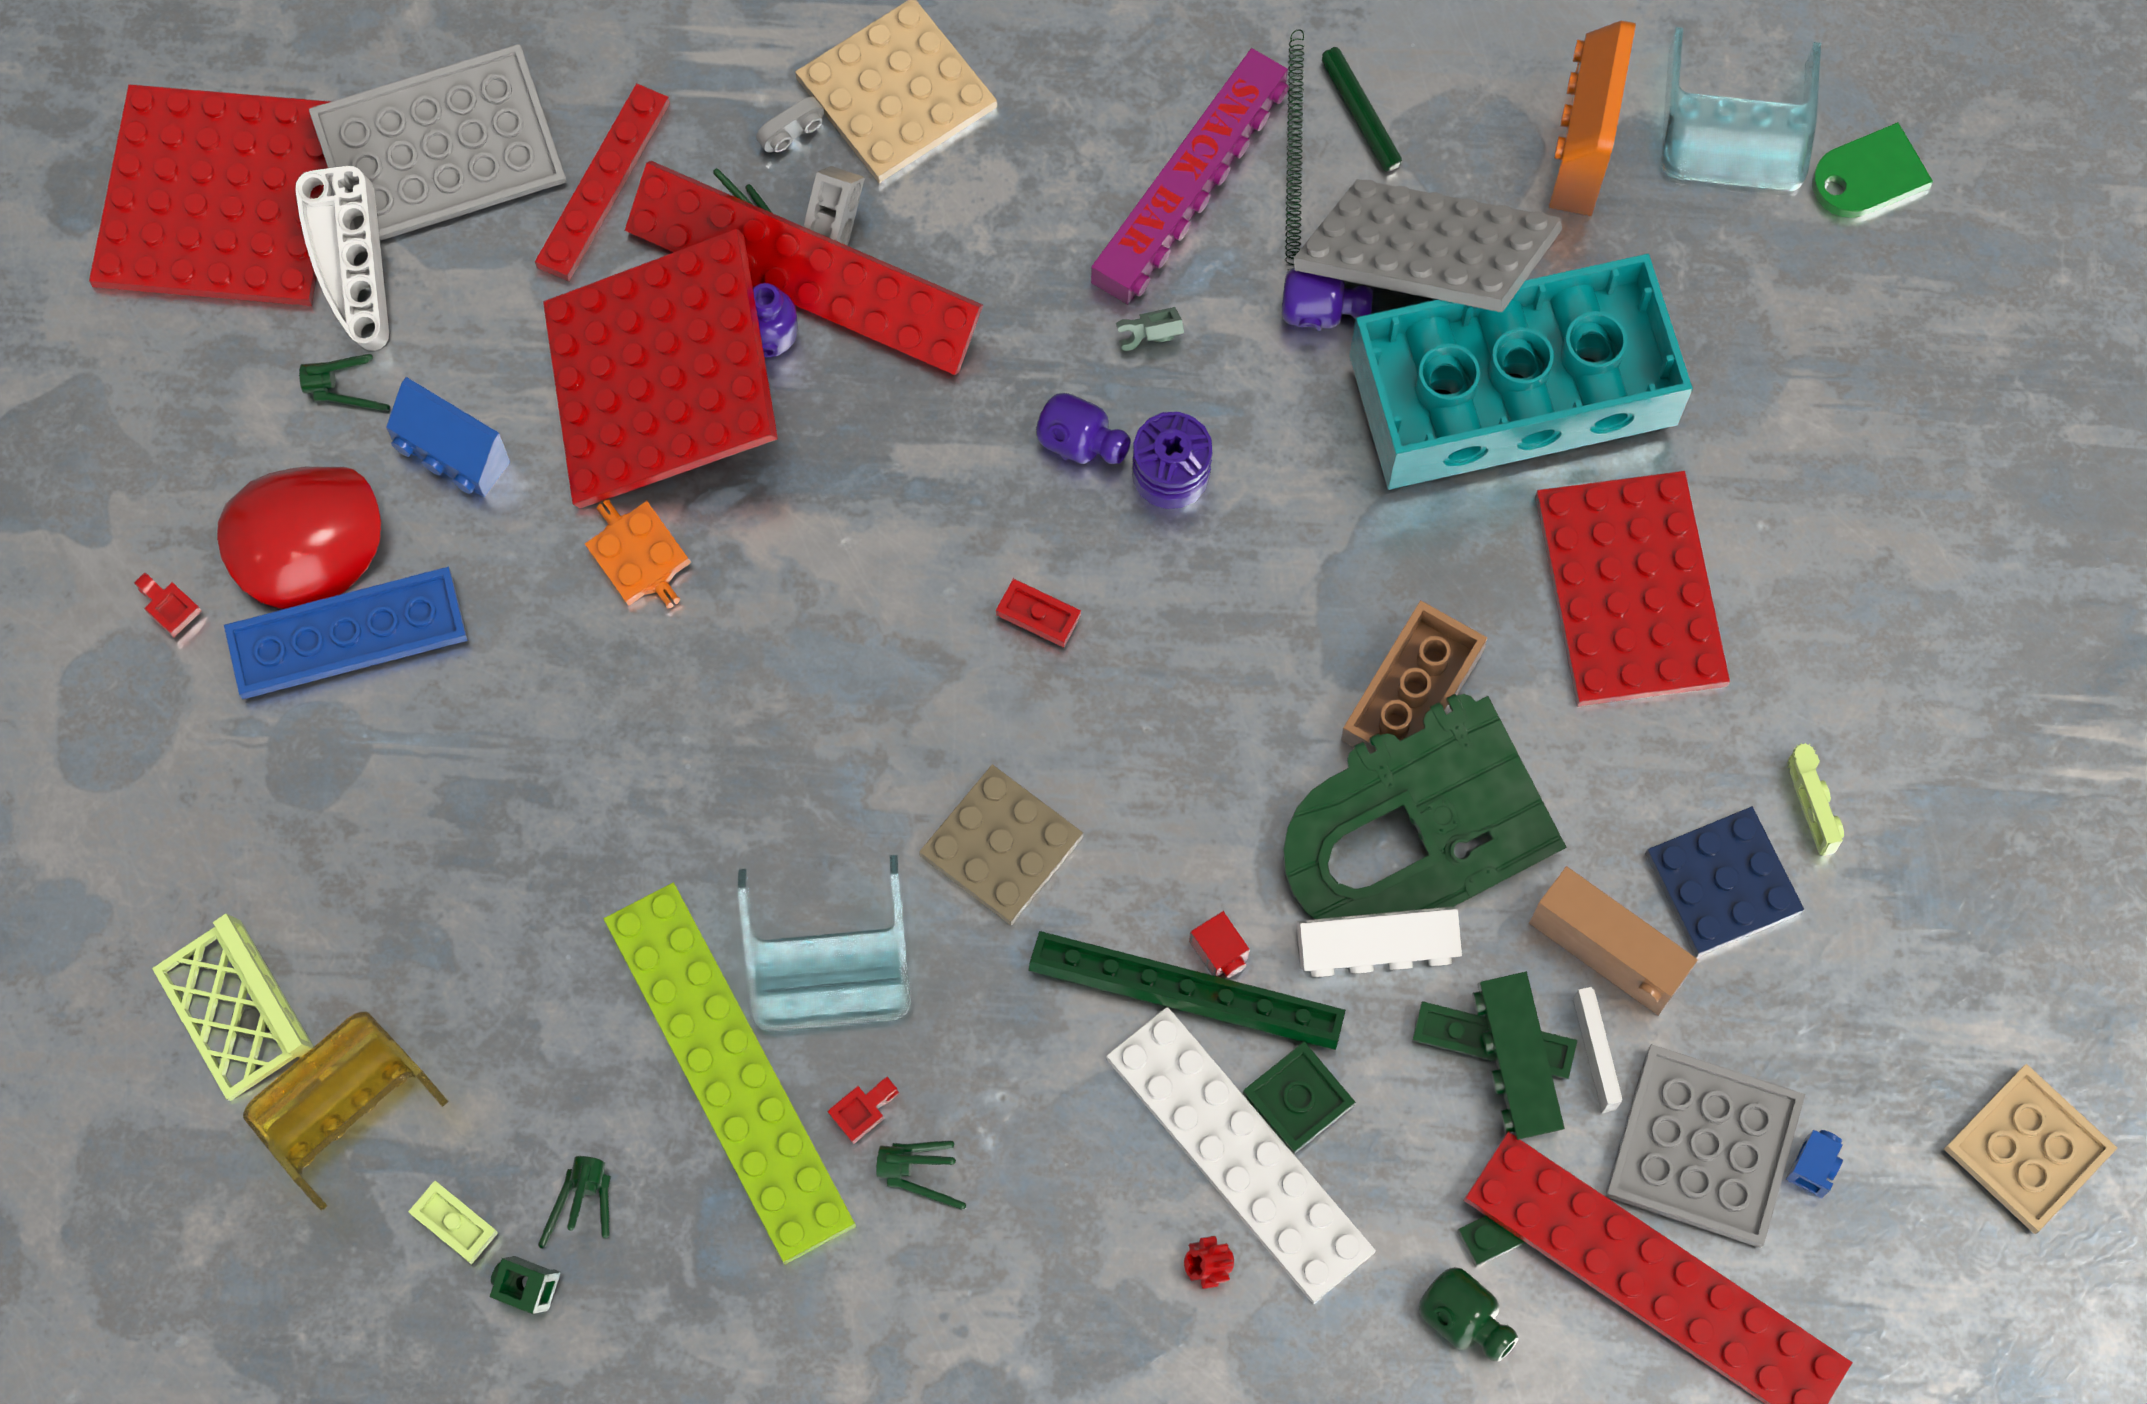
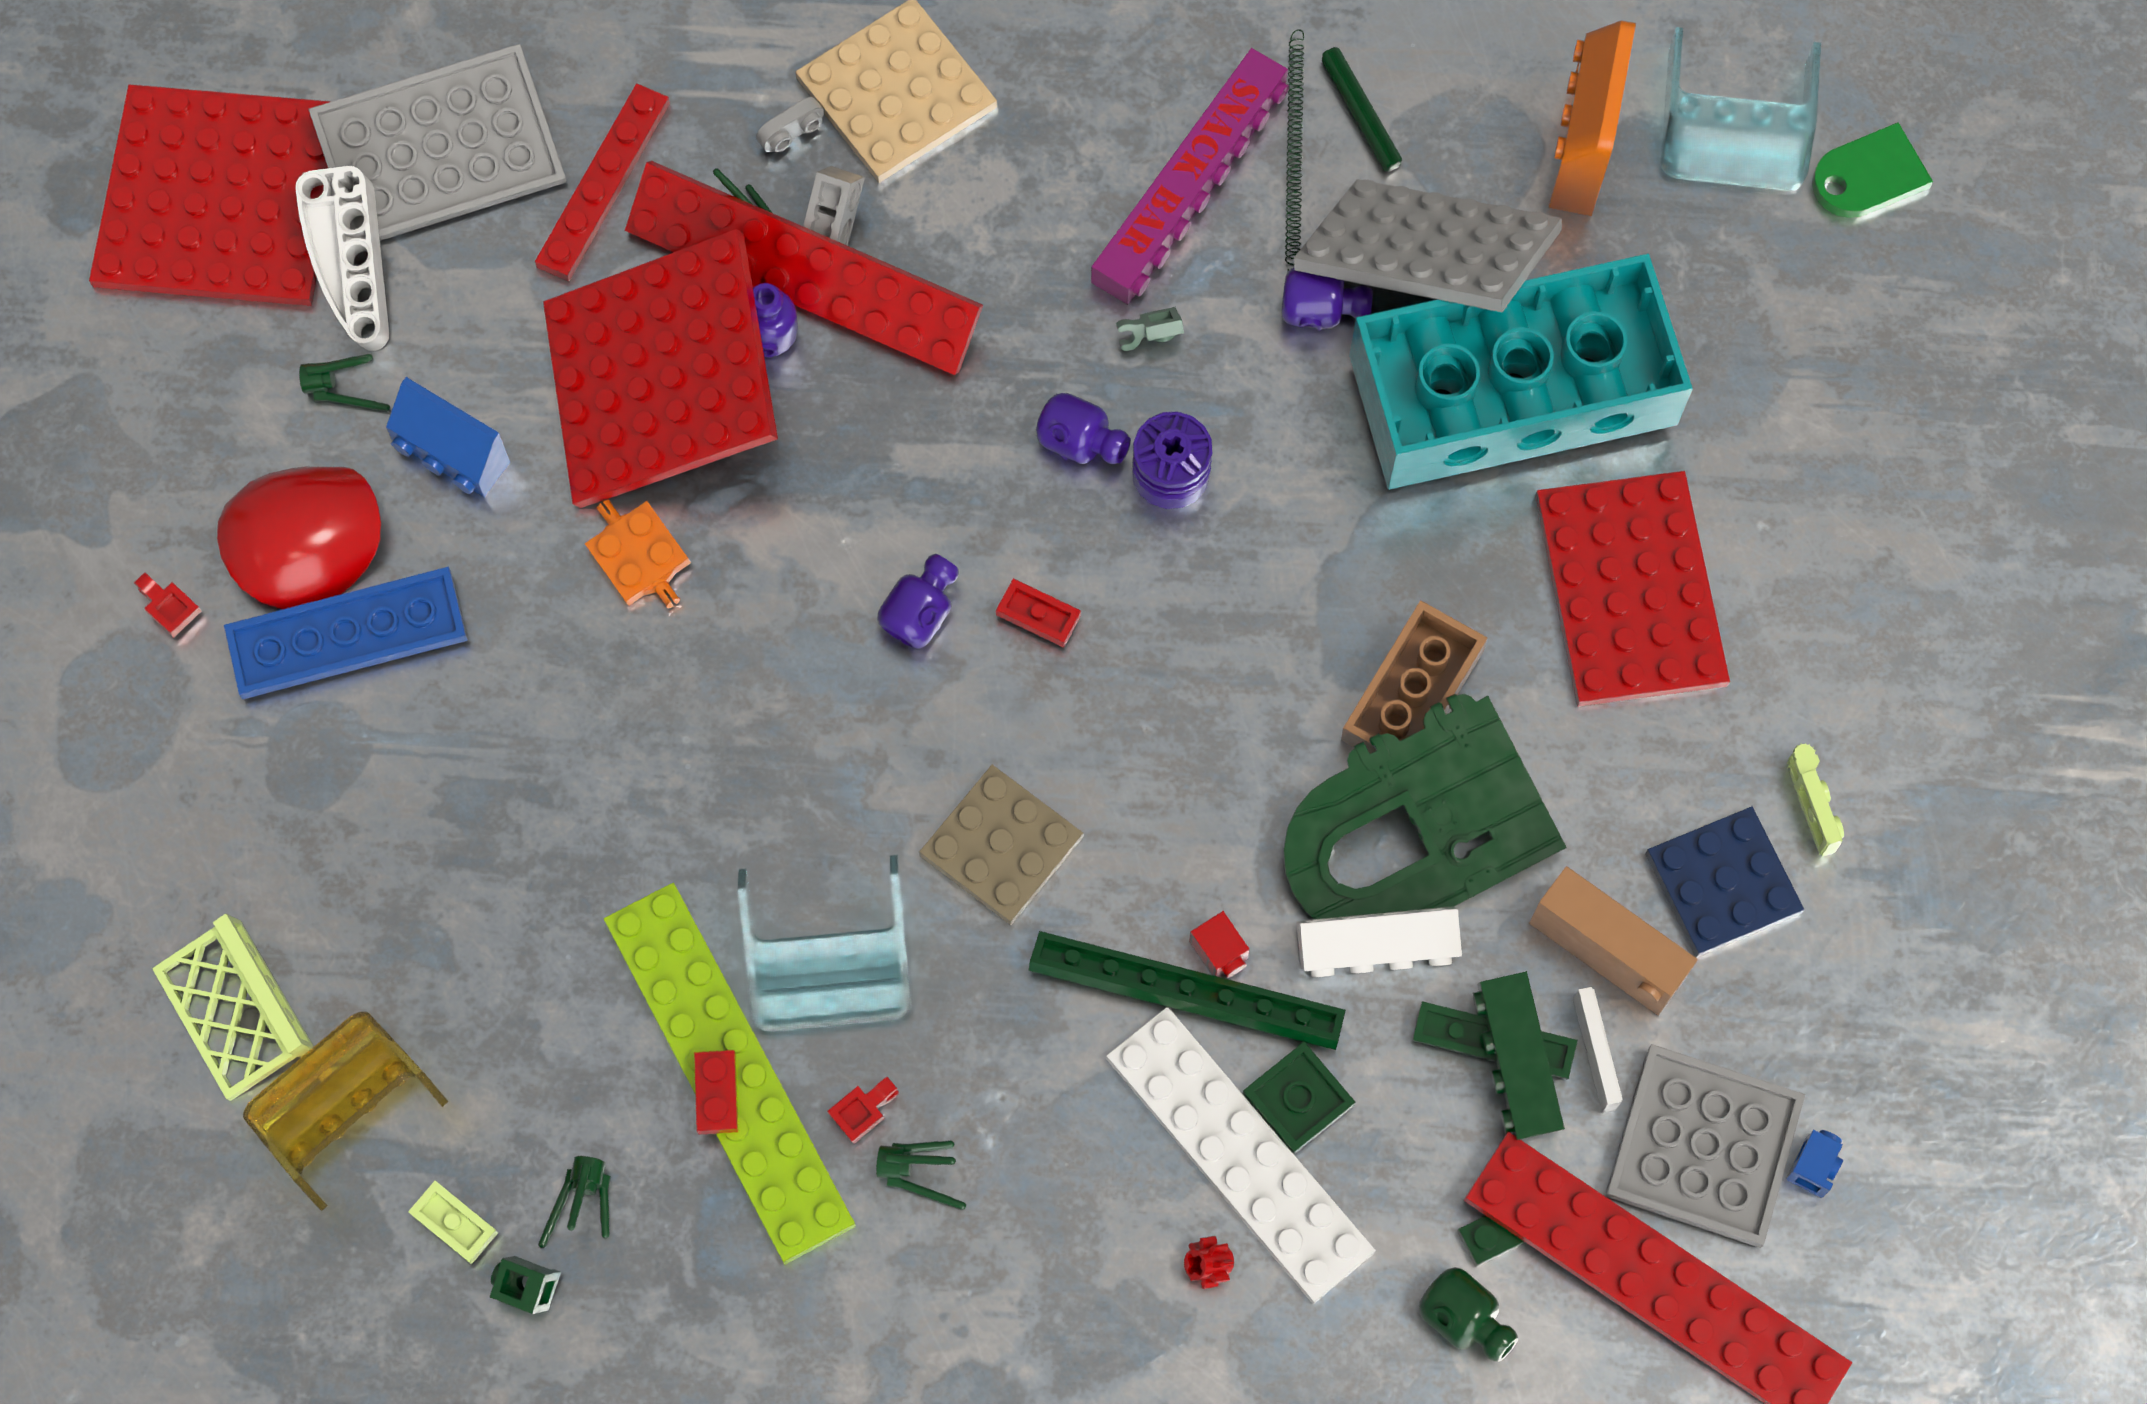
(716, 1092): none -> red plate
(918, 603): none -> dark purple piece
(2030, 1148): tan plate -> none

